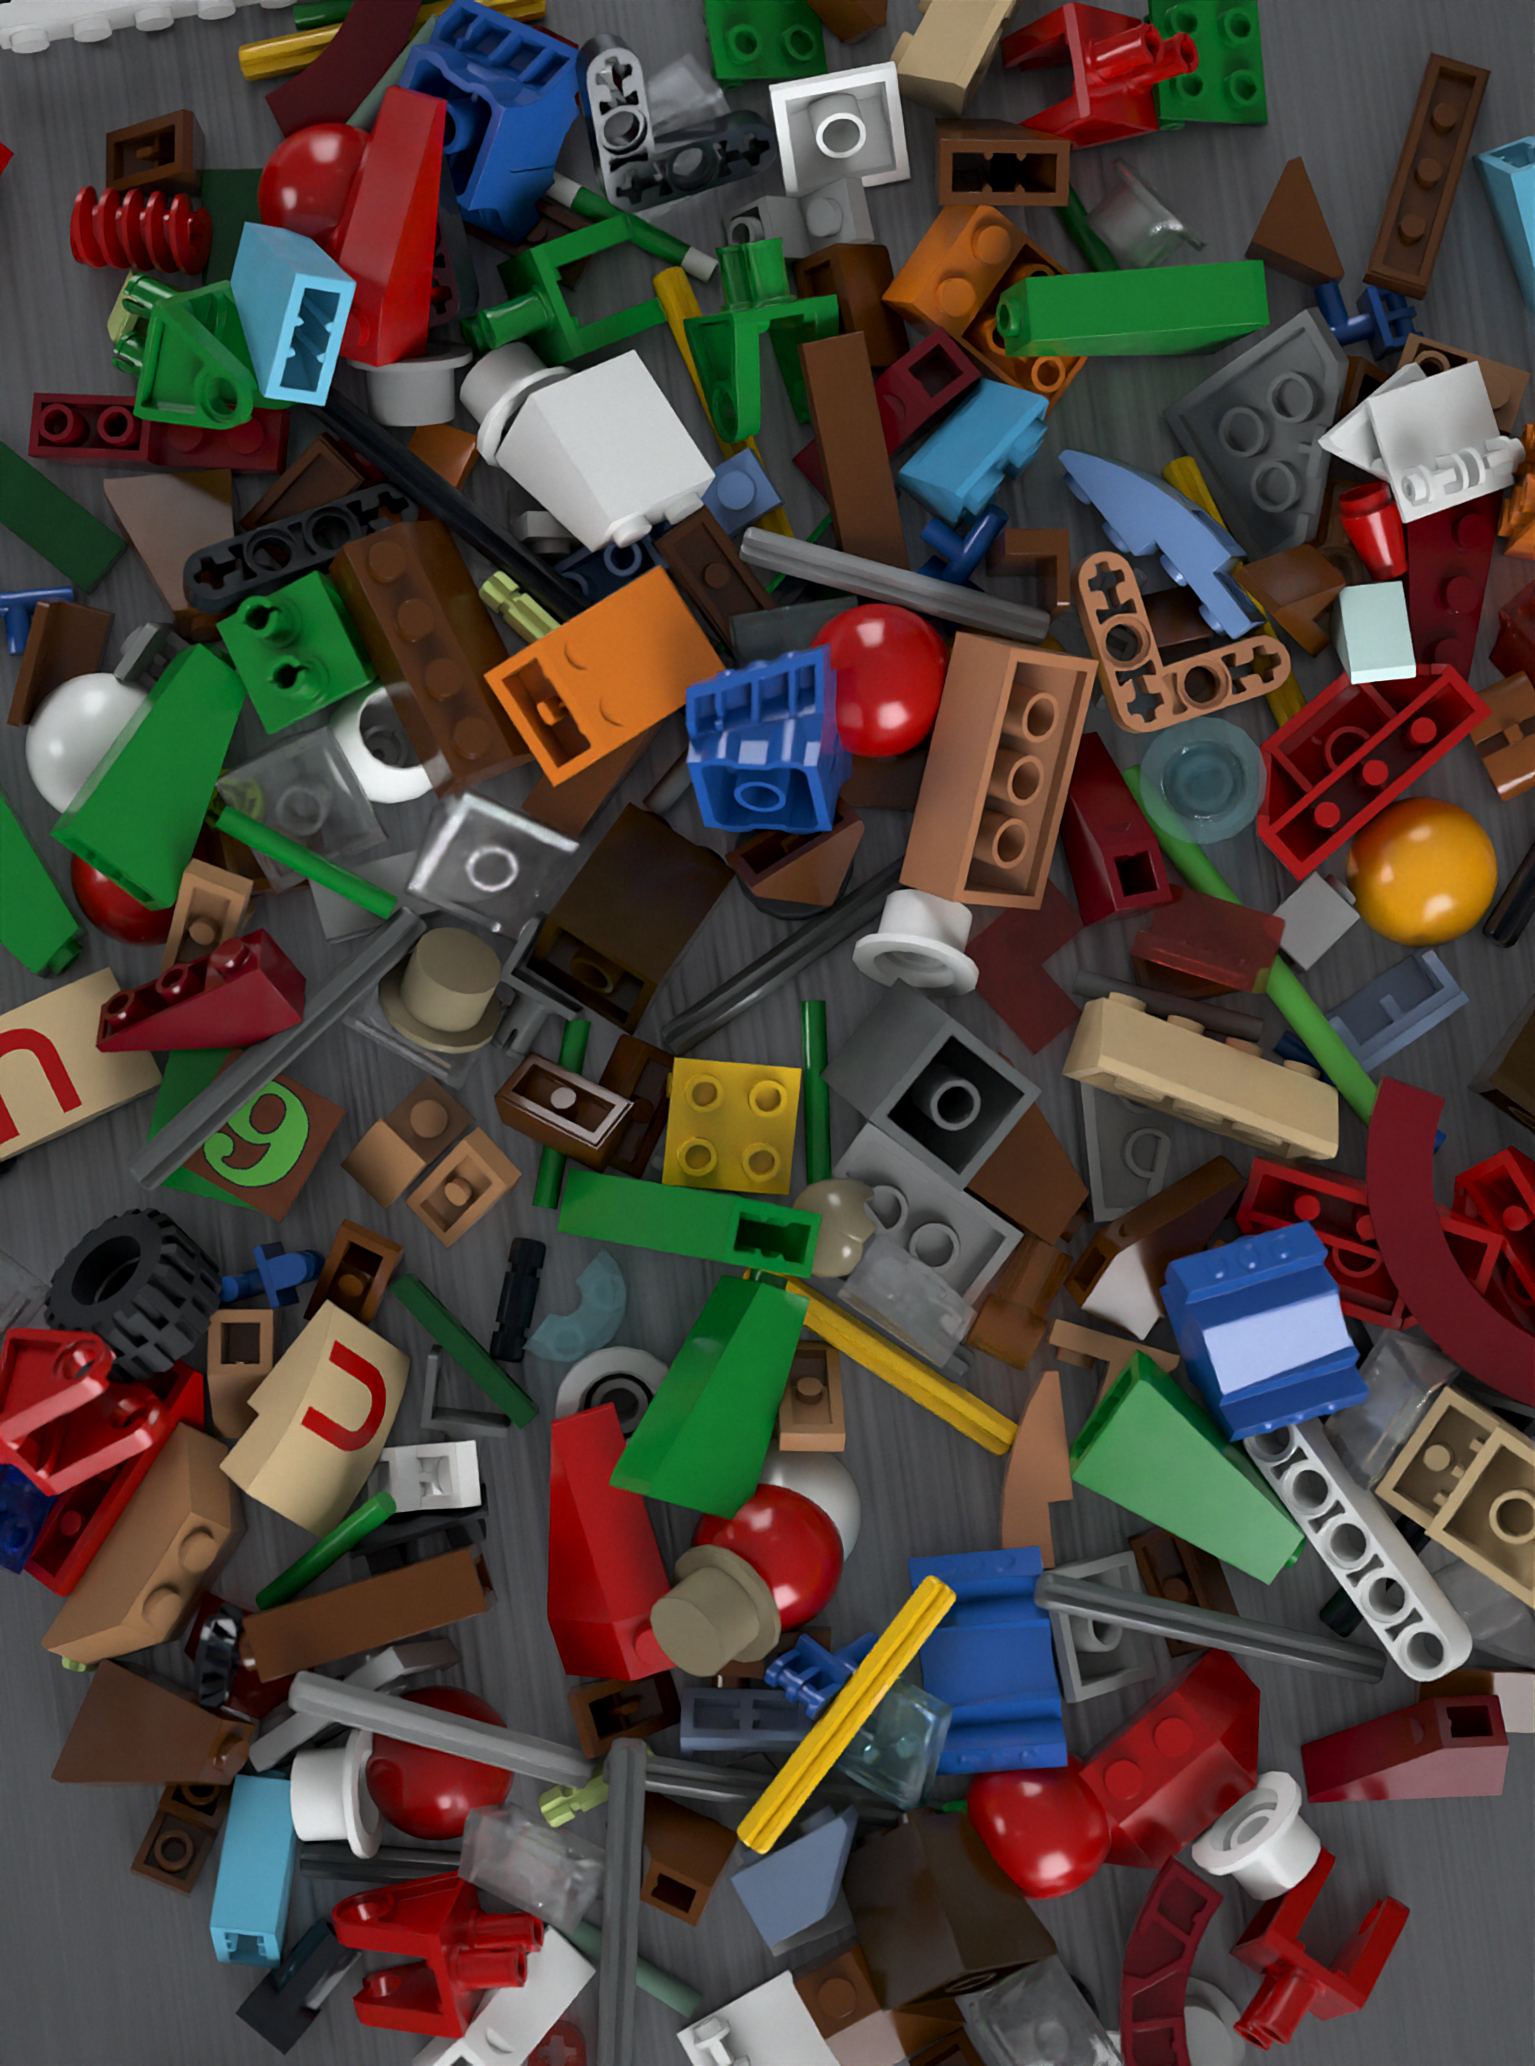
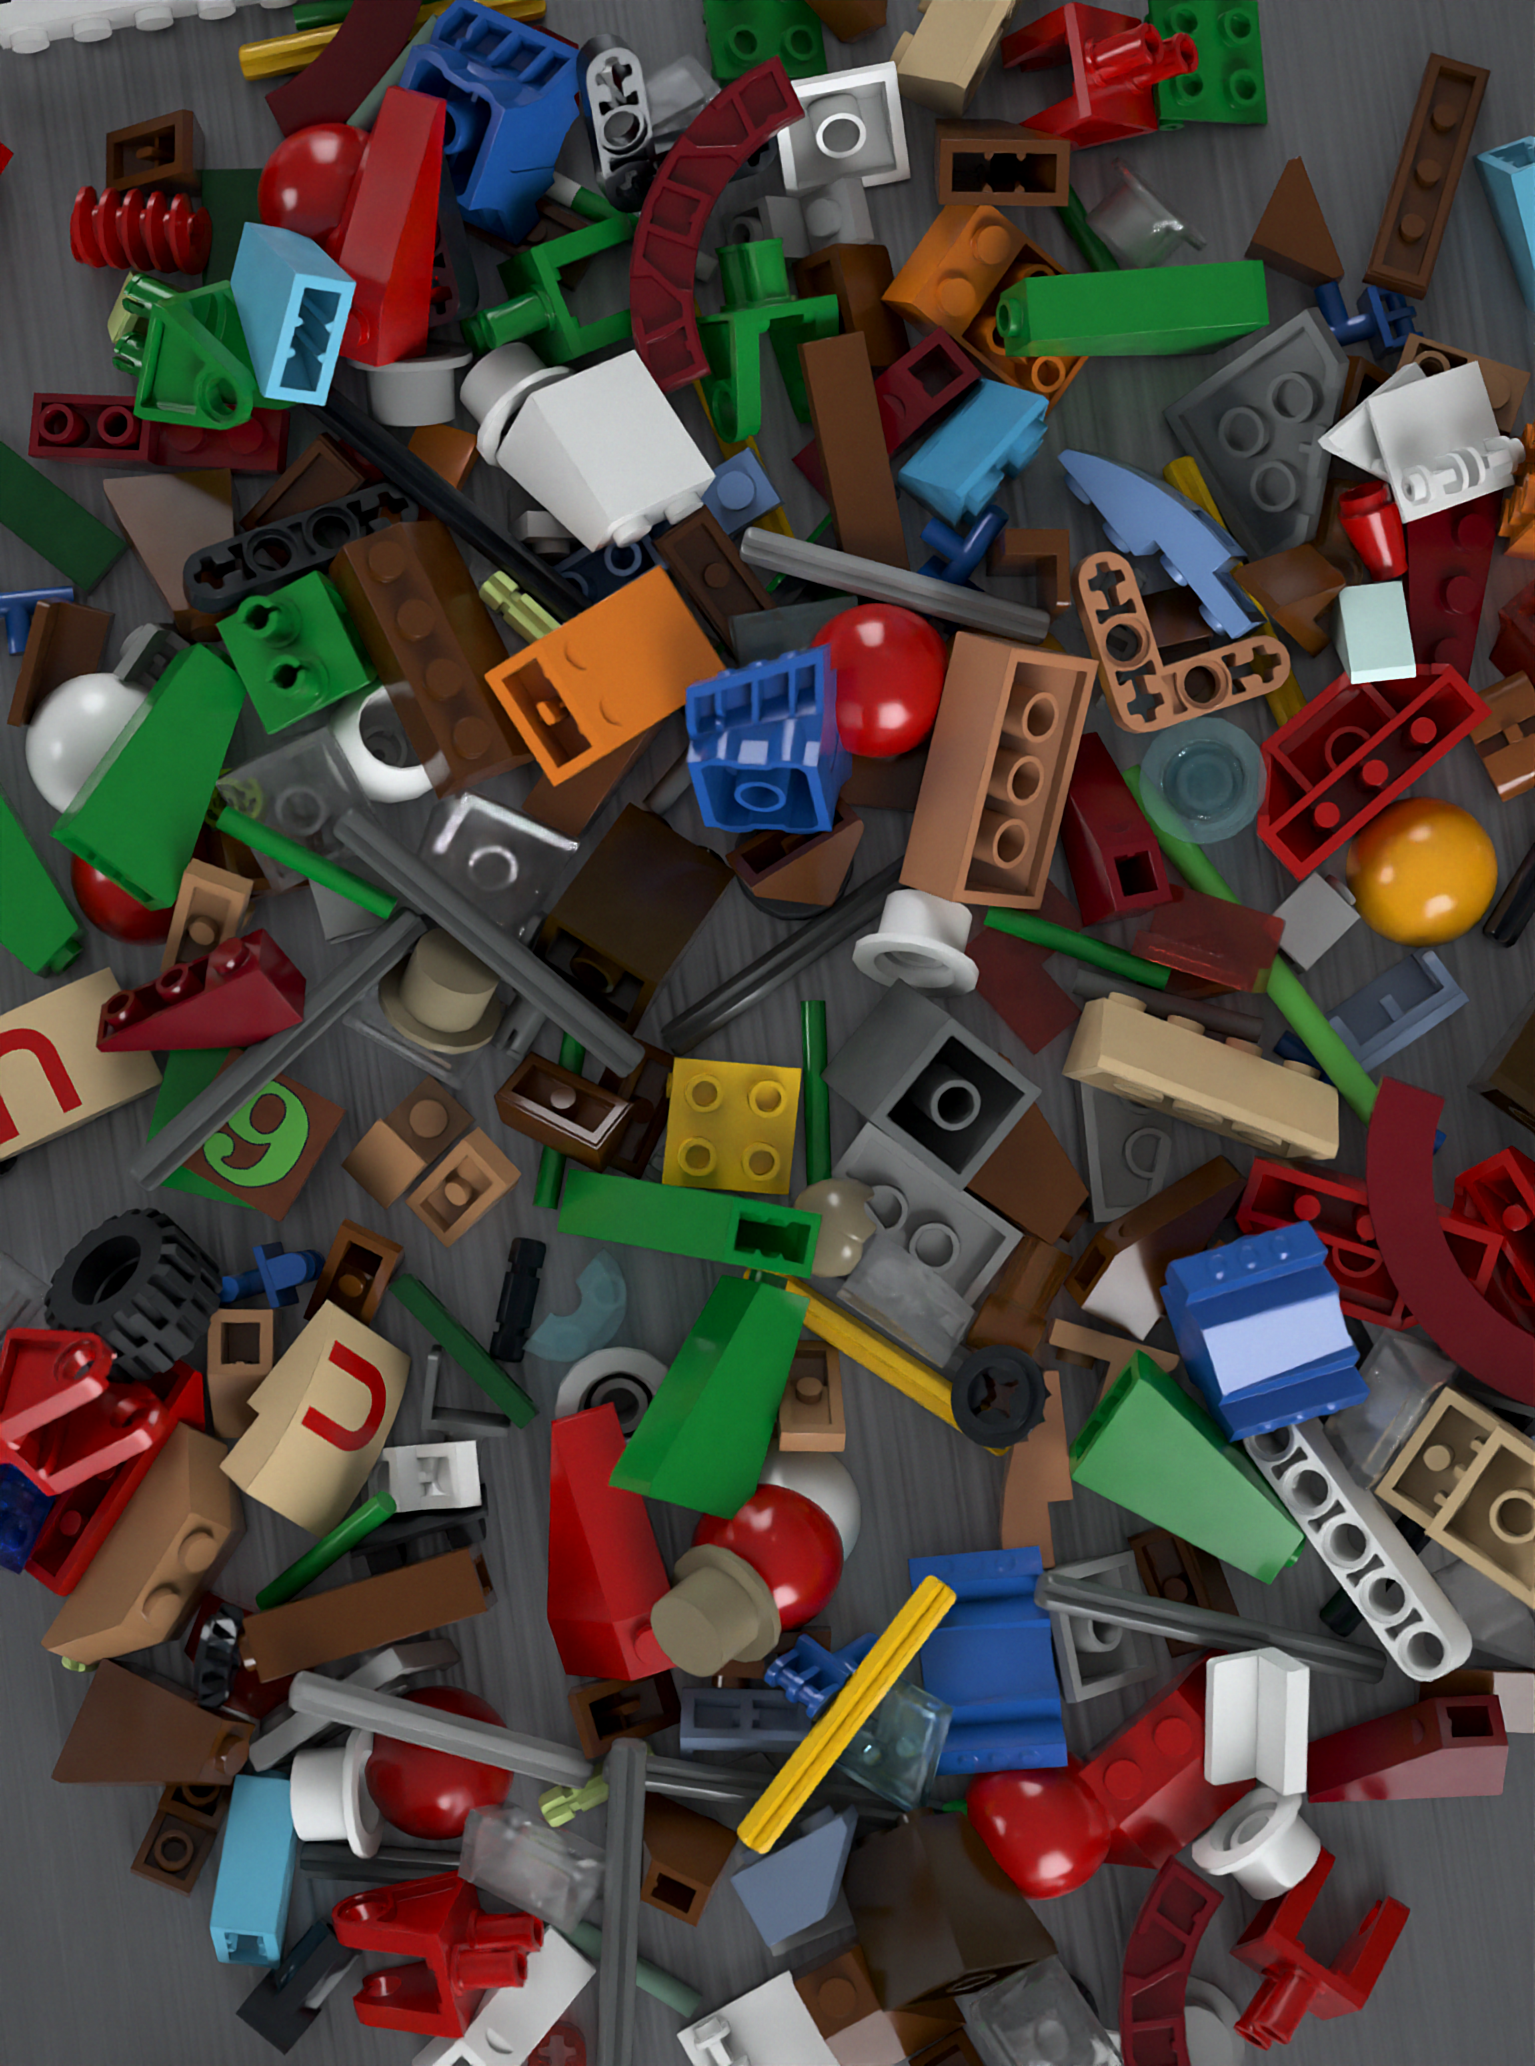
(488, 941): none -> dark grey axle
(679, 208): none -> dark red tile
(975, 1390): none -> black gear
(1077, 945): none -> green bar
(1257, 1720): none -> white panel

